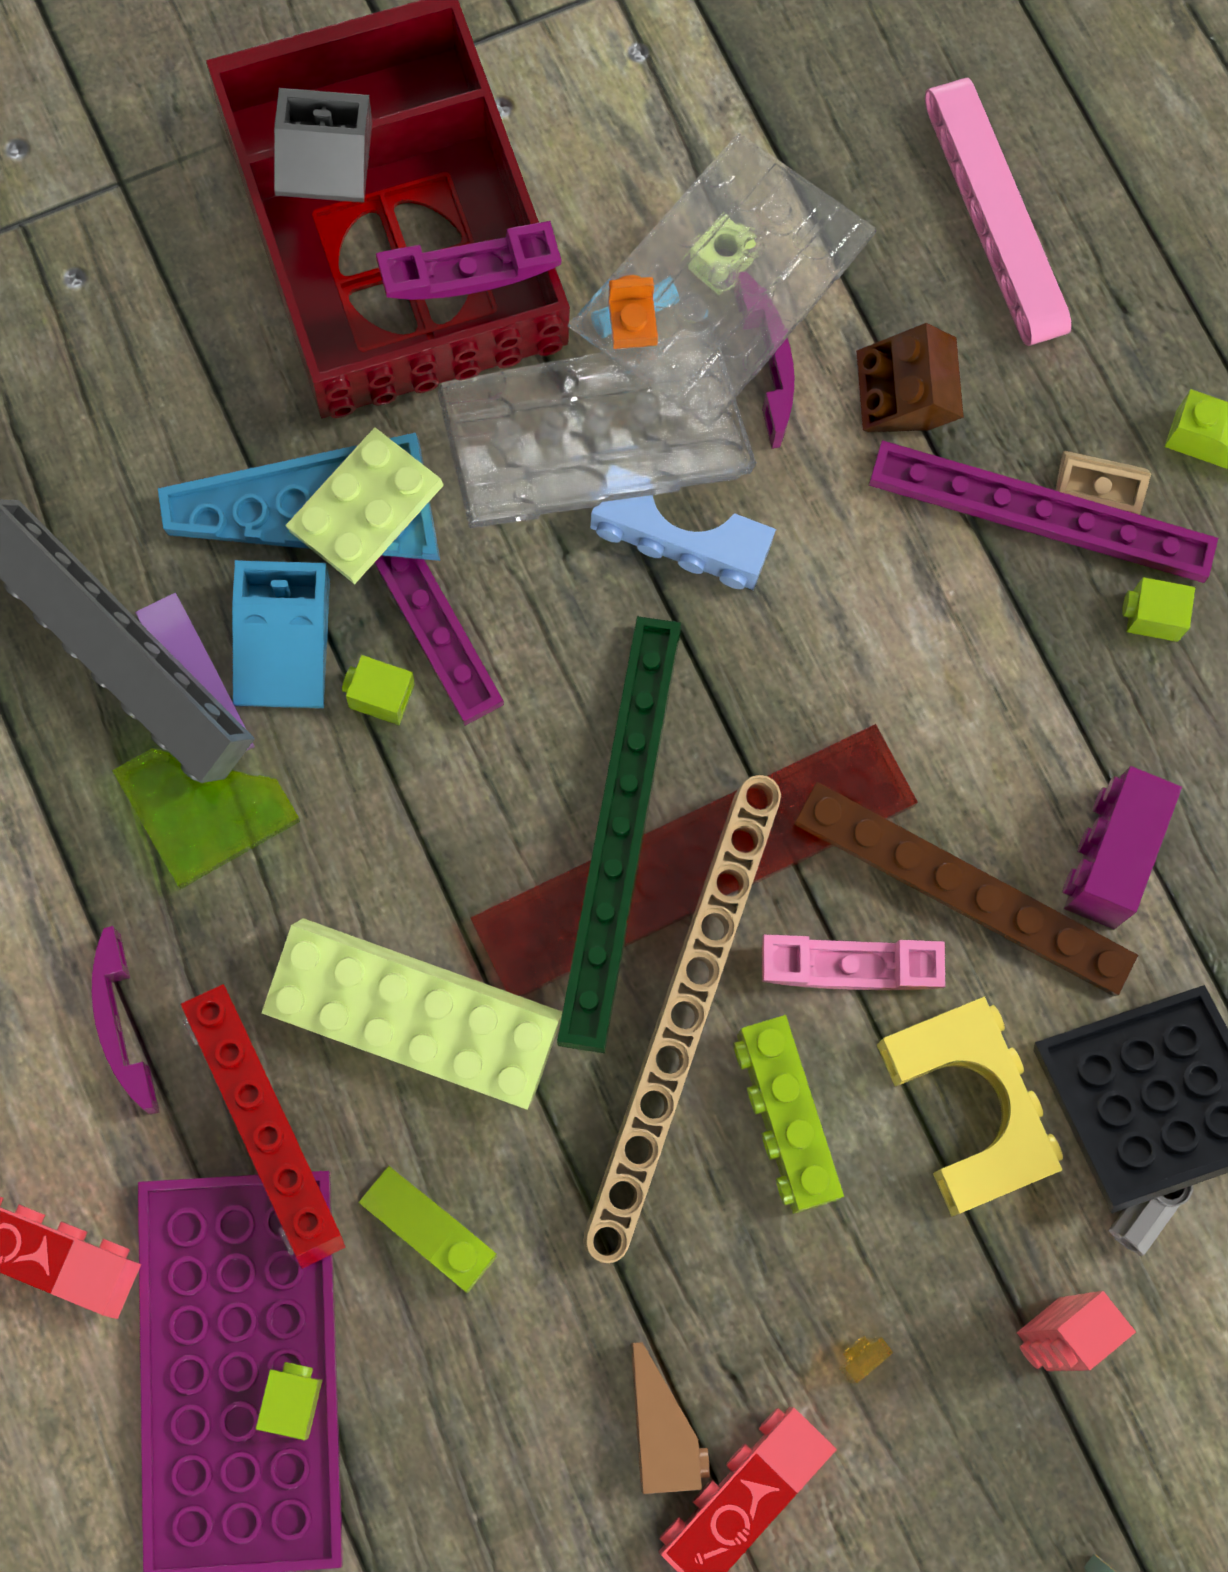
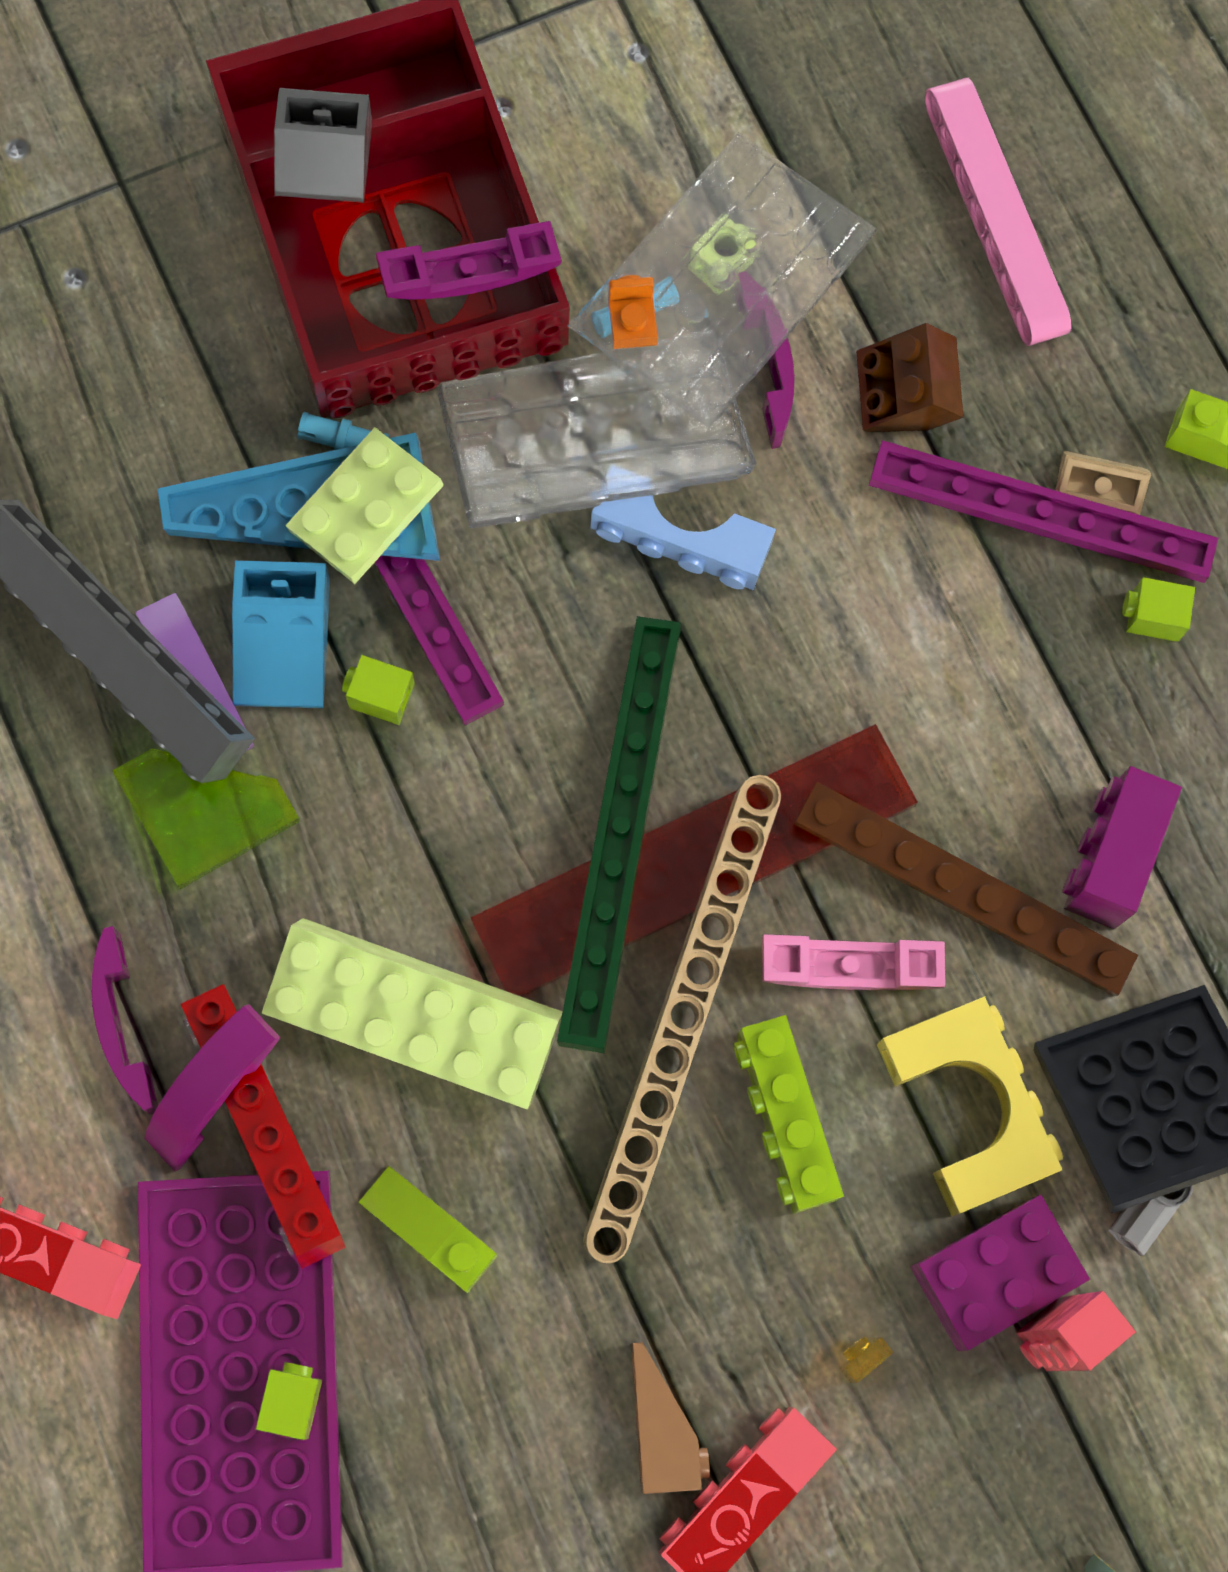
(206, 1083): none -> magenta slope
(330, 432): none -> medium azure pin
(999, 1273): none -> magenta brick

